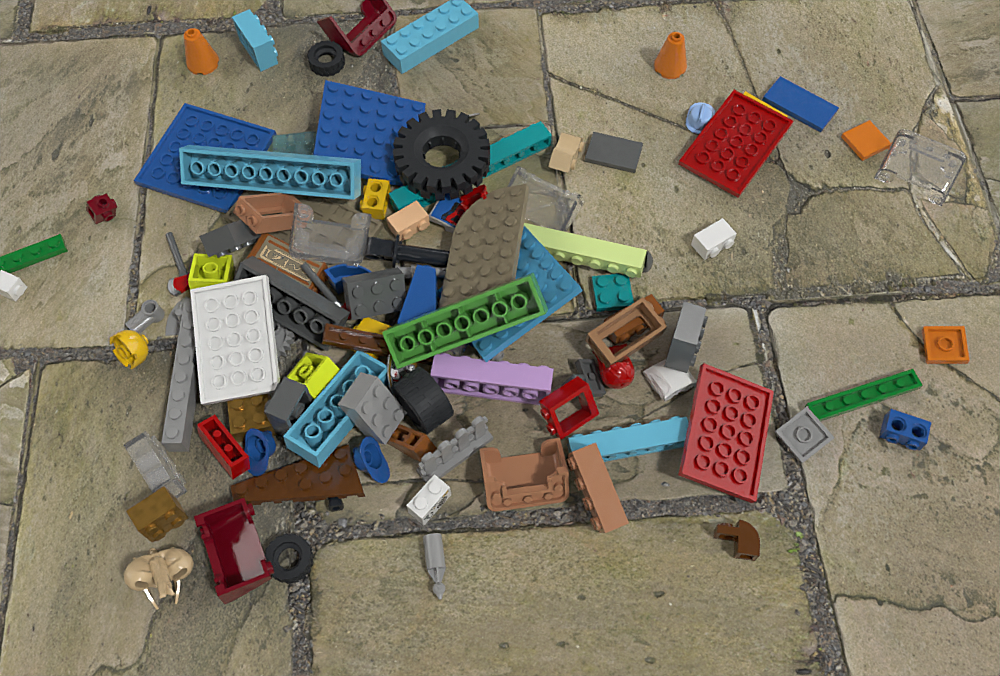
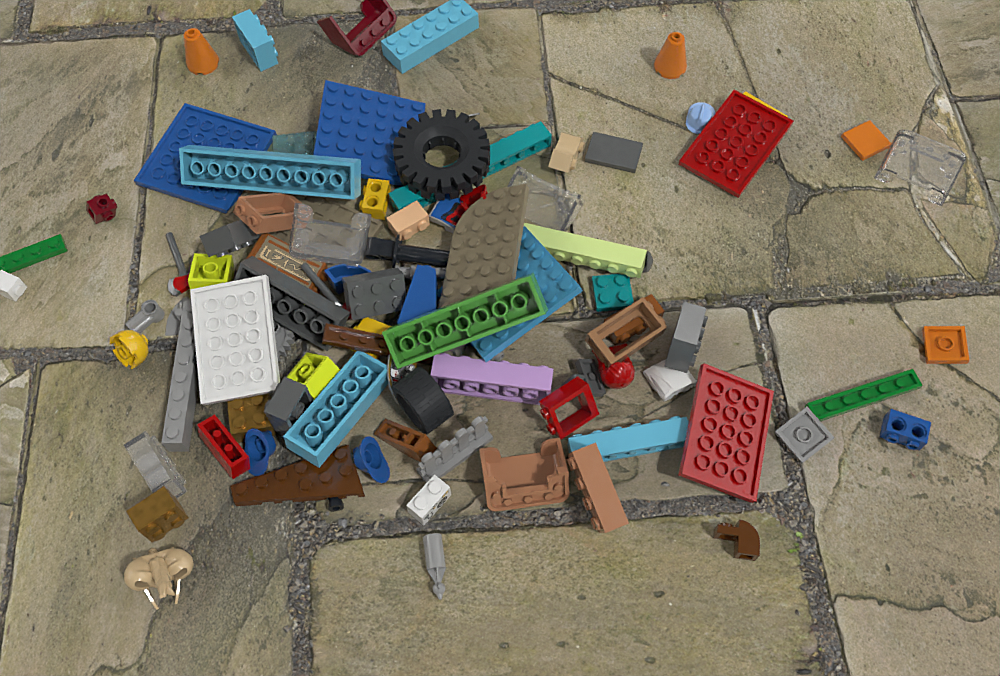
(234, 549): dark red windscreen -> none
(305, 562): black tyre -> none
(326, 48): black tyre -> none
(372, 407): light grey brick -> none
(713, 239): white brick -> none
(800, 104): blue tile -> none

